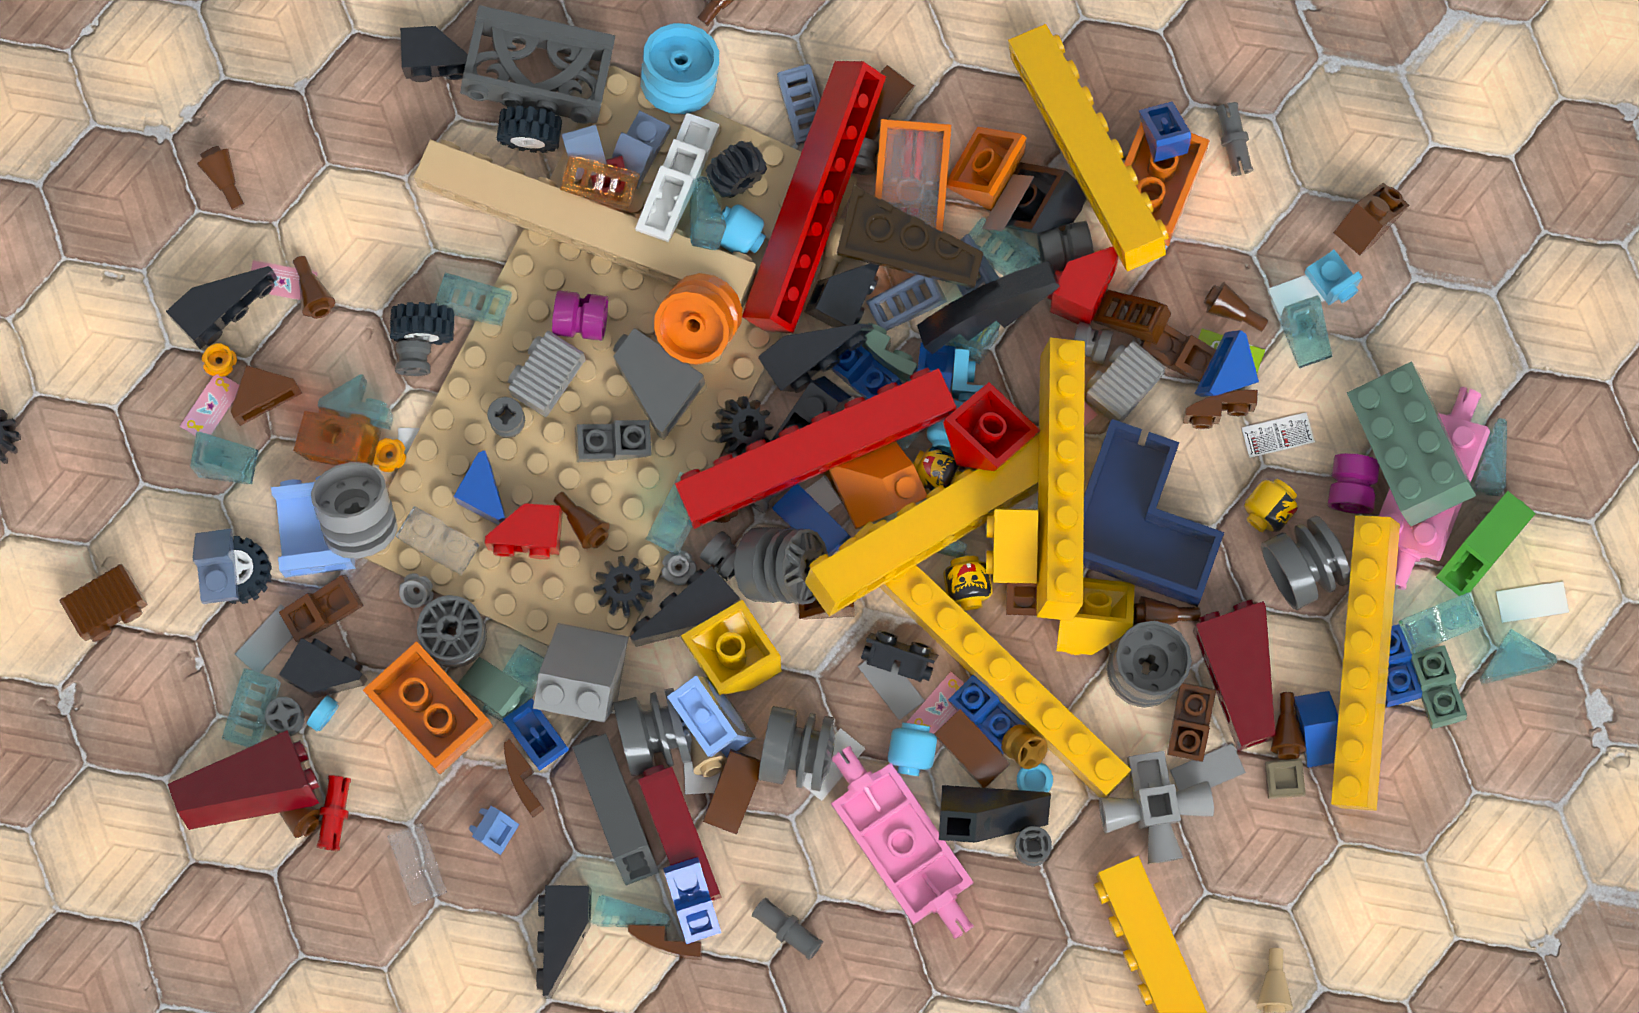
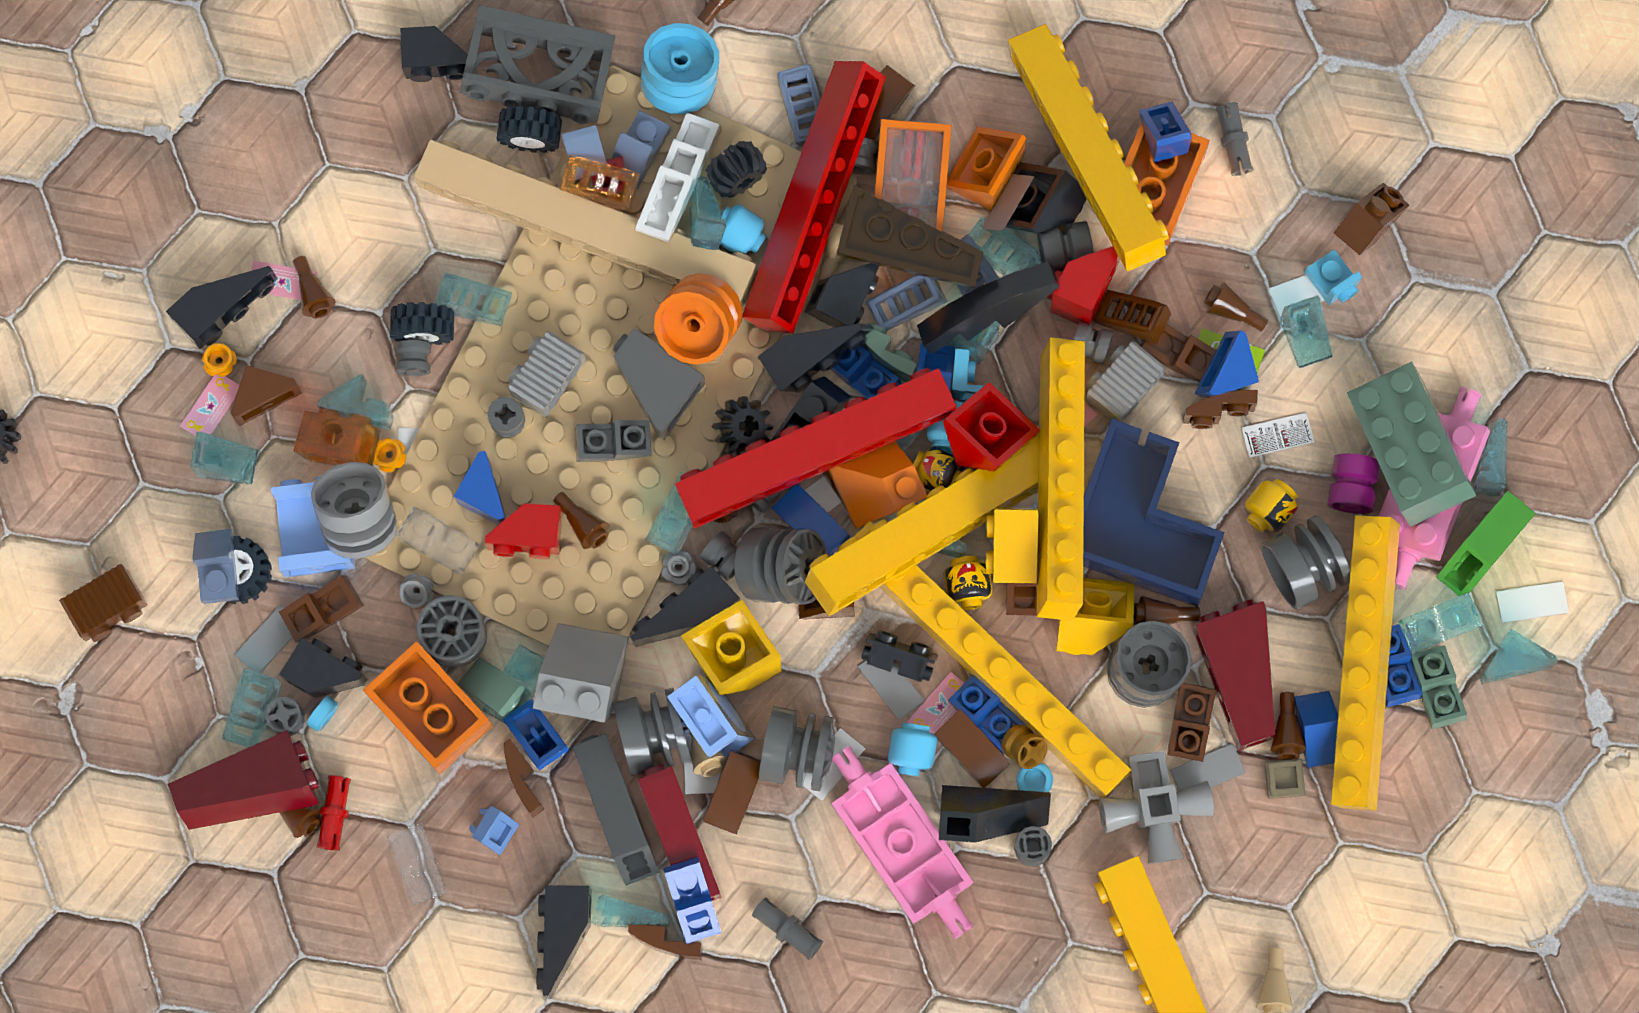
(218, 168): reddish brown cone -> none
(580, 315): magenta wheel -> none
(610, 586): black gear -> none

